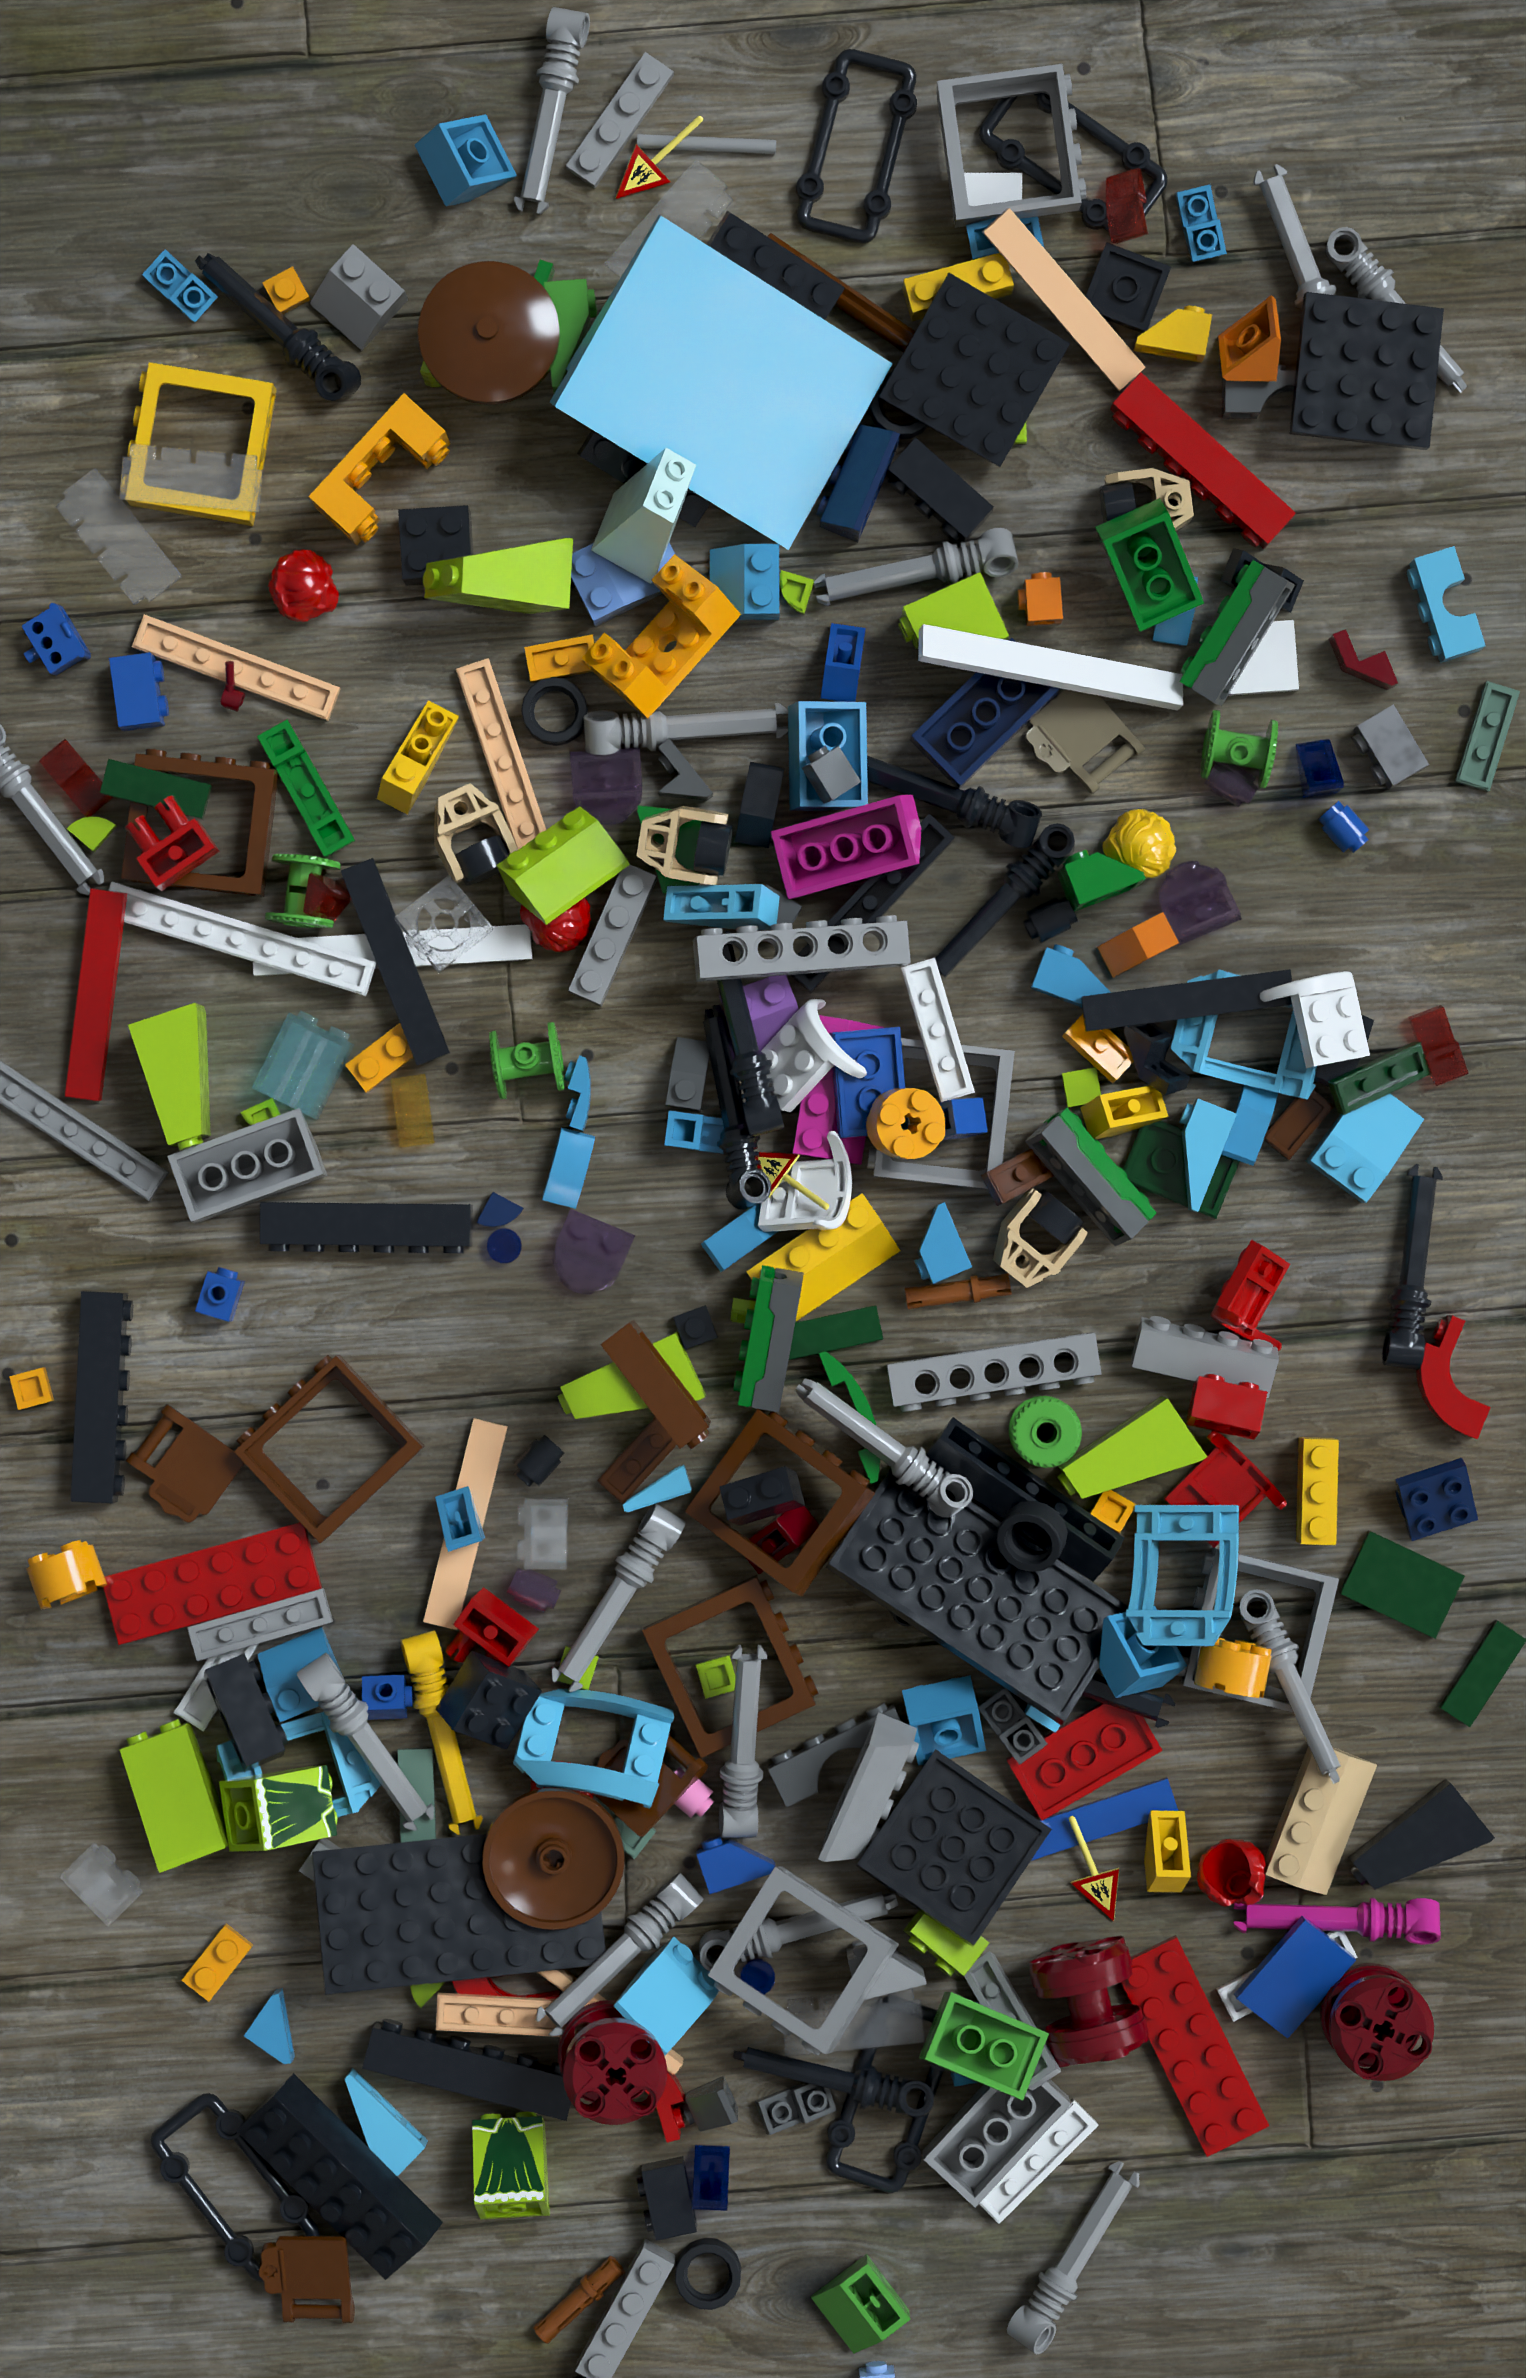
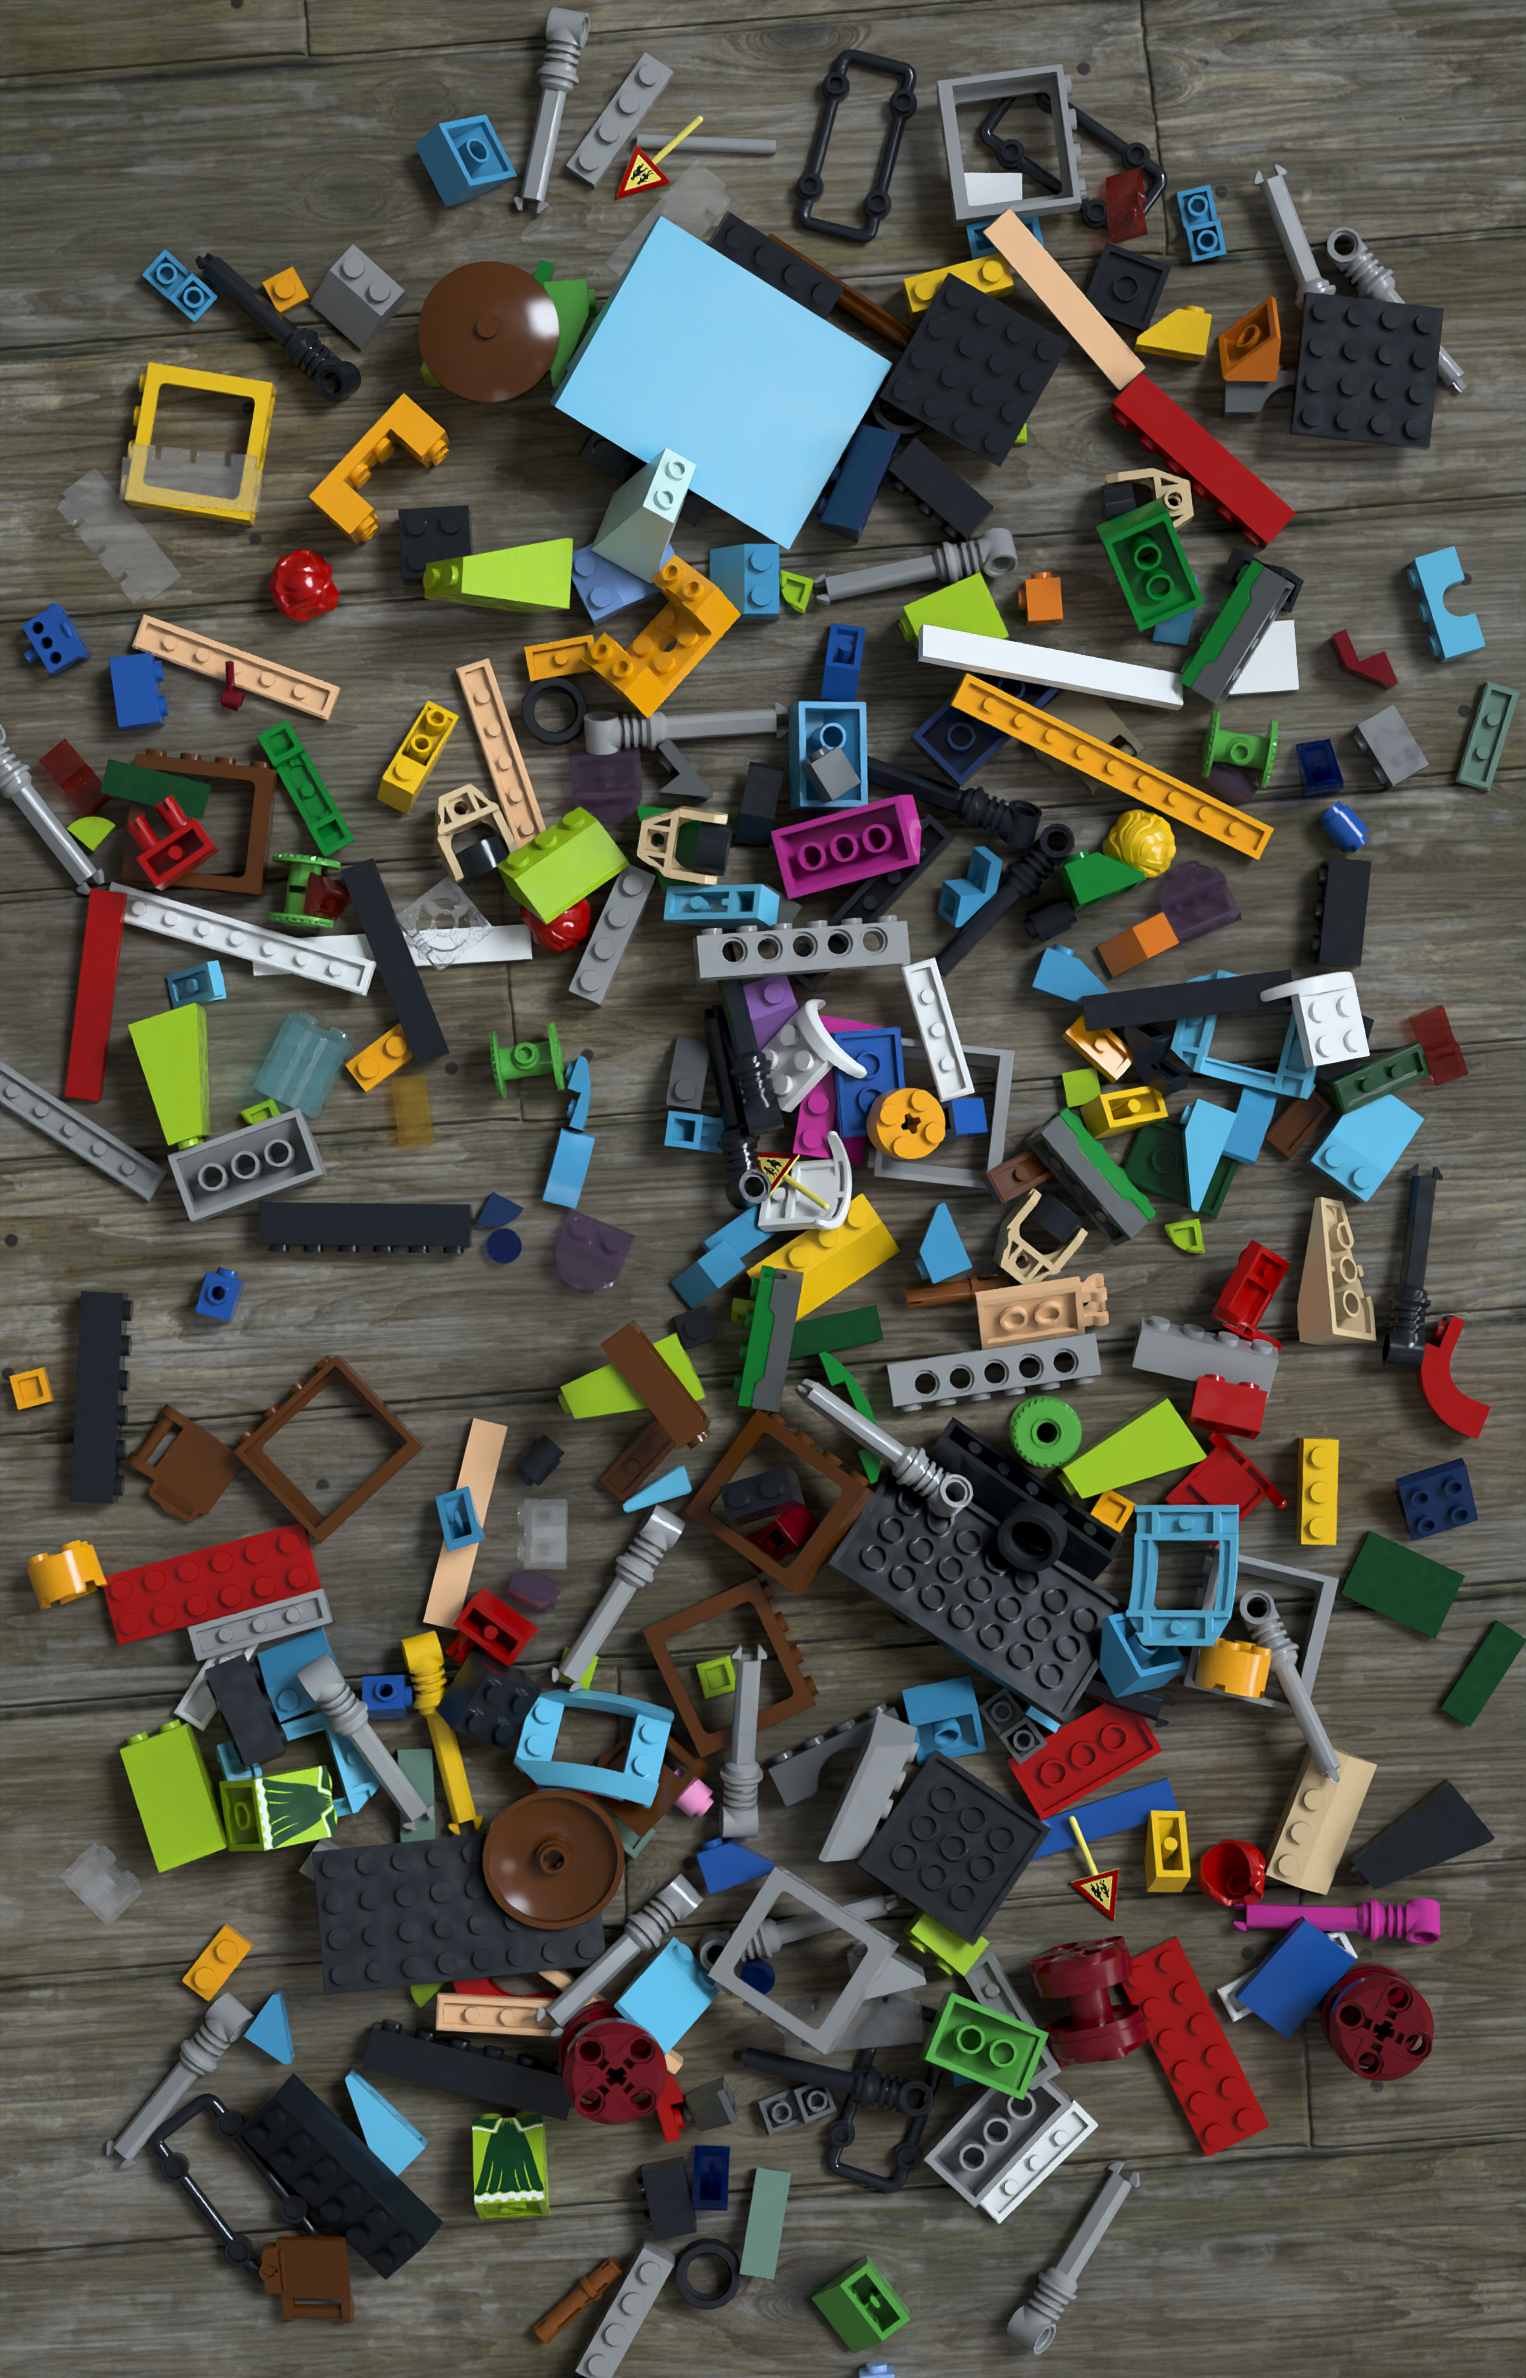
(197, 985): none -> medium azure slope
(223, 2025): none -> light grey piece
(708, 1274): none -> dark azure slope
(765, 2223): none -> sand green tile
(964, 897): none -> dark azure slope
(1040, 1310): none -> light nougat tile
(1111, 766): none -> light orange plate
(1186, 1235): none -> lime tile
(1330, 1294): none -> tan wedge
(1341, 912): none -> black brick

